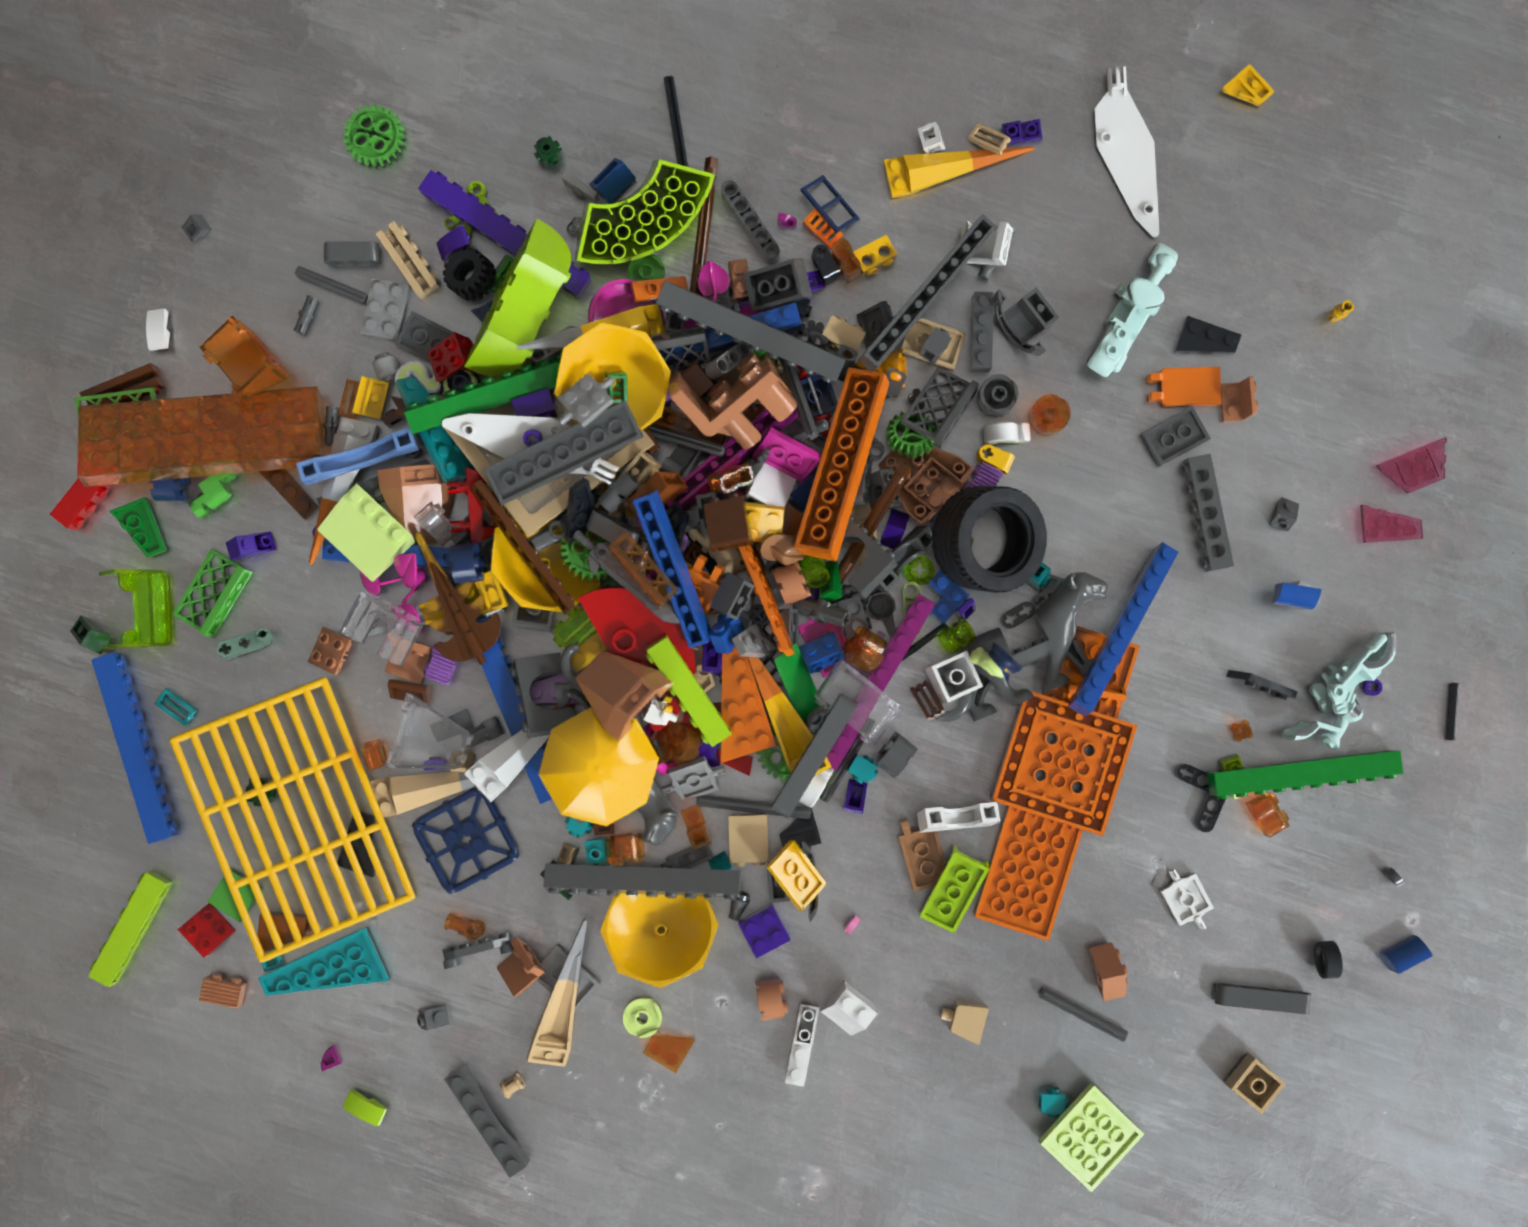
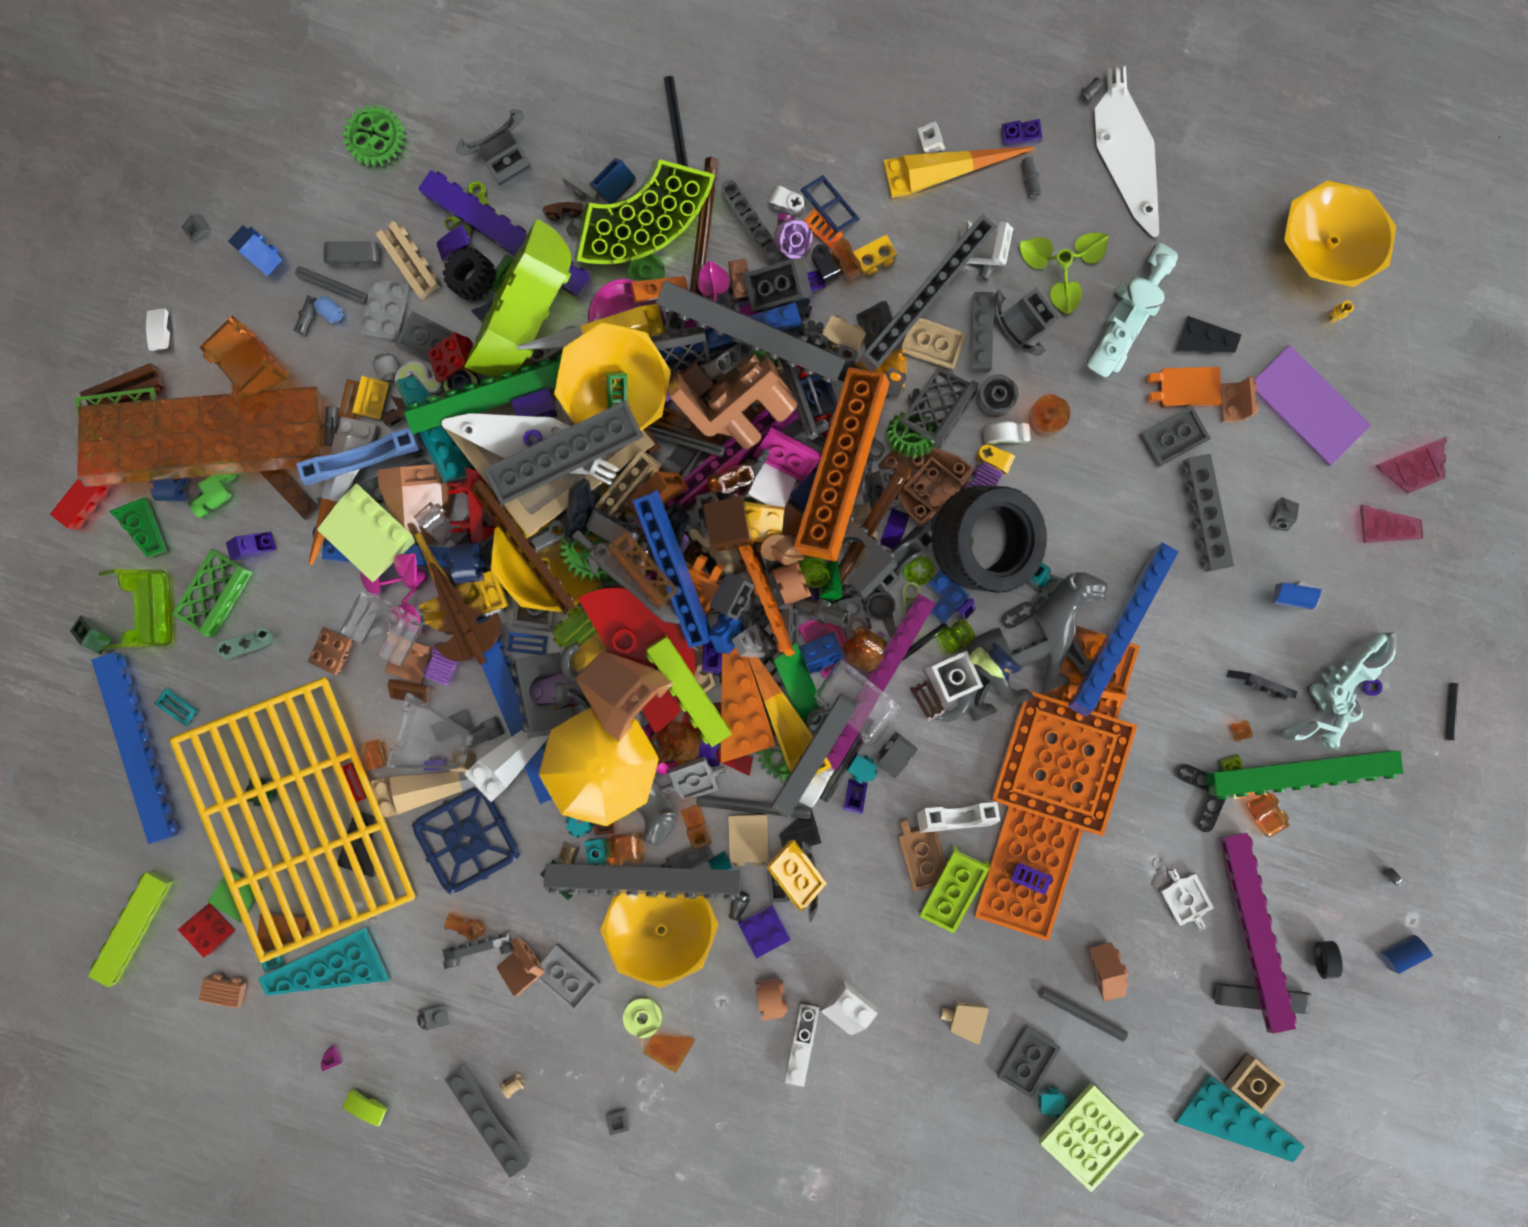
(252, 247): none -> brick
(328, 309): none -> medium blue brick
(350, 766): none -> red tile
(499, 149): none -> dark grey piece
(511, 642): none -> blue tile
(548, 152): dark green brick -> none
(554, 1030): tan plate -> none
(558, 210): none -> reddish brown slope
(585, 400): light grey plate -> none
(617, 1122): none -> dark grey plate
(618, 491): dark grey pin -> none
(658, 711): white piece -> none
(784, 199): none -> white piece
(793, 238): none -> lavender cylinder
(852, 924): bright pink tile -> none
(935, 345): dark grey brick -> none
(1006, 139): tan tile -> none
(1016, 872): none -> dark purple slope
(1028, 1061): none -> dark grey plate
(1031, 176): none -> dark grey pin
(1039, 249): none -> lime plant
(1087, 93): none -> dark grey pin
(1227, 1116): none -> teal wing
(1249, 87): yellow wing -> none
(1258, 933): none -> magenta brick
(1310, 405): none -> medium lavender tile
(1340, 233): none -> yellow piece

